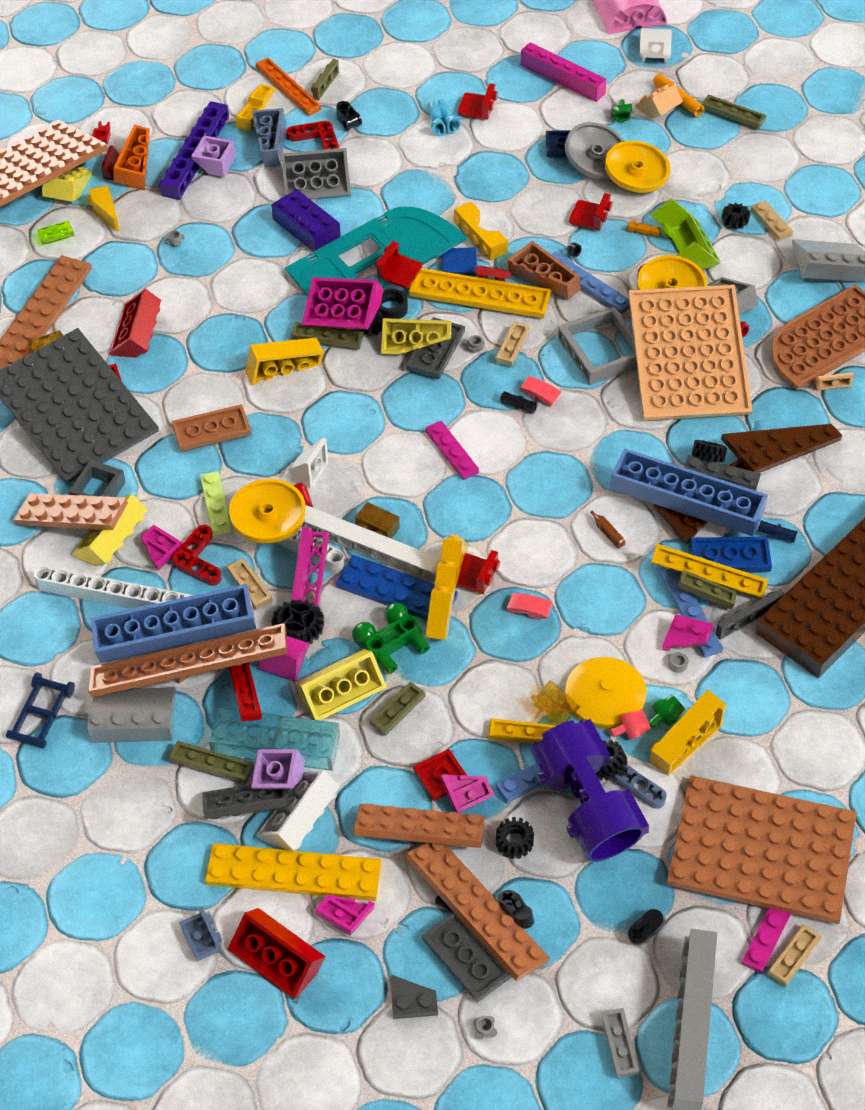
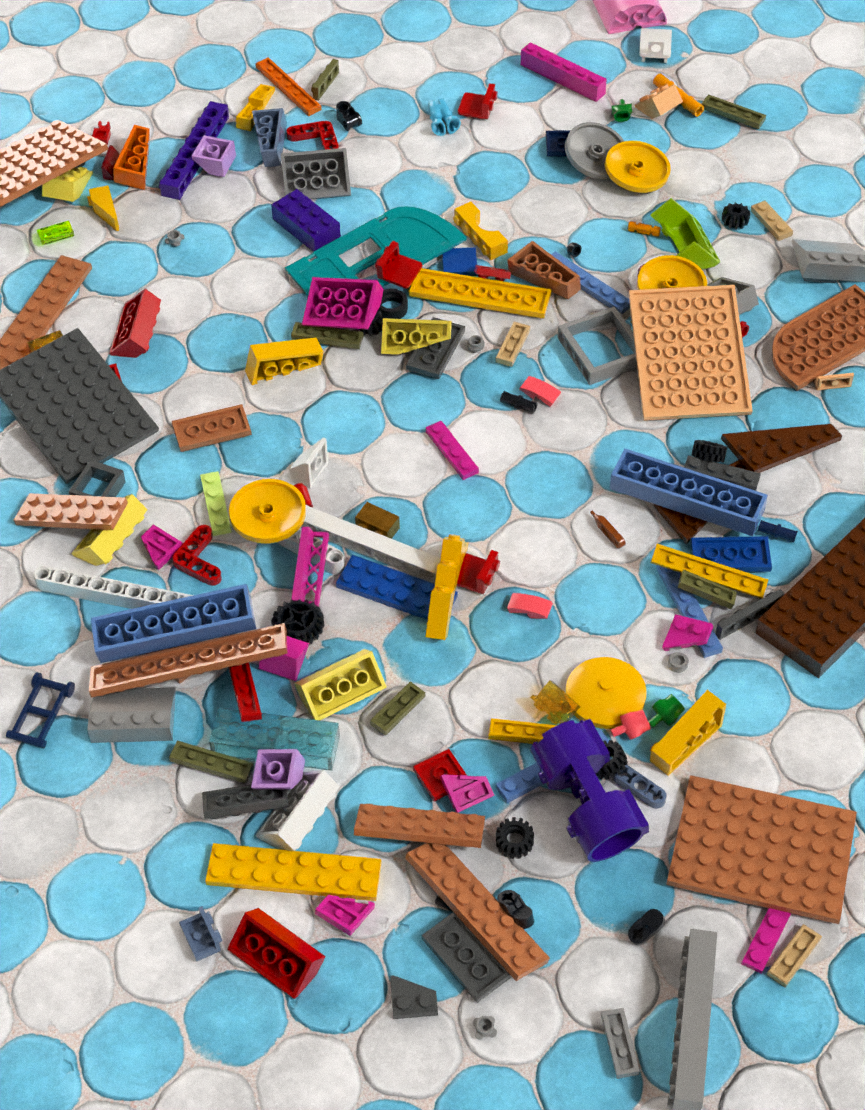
(243, 574): tan plate -> none
(391, 637): green piece -> none
(591, 214): red bracket -> none

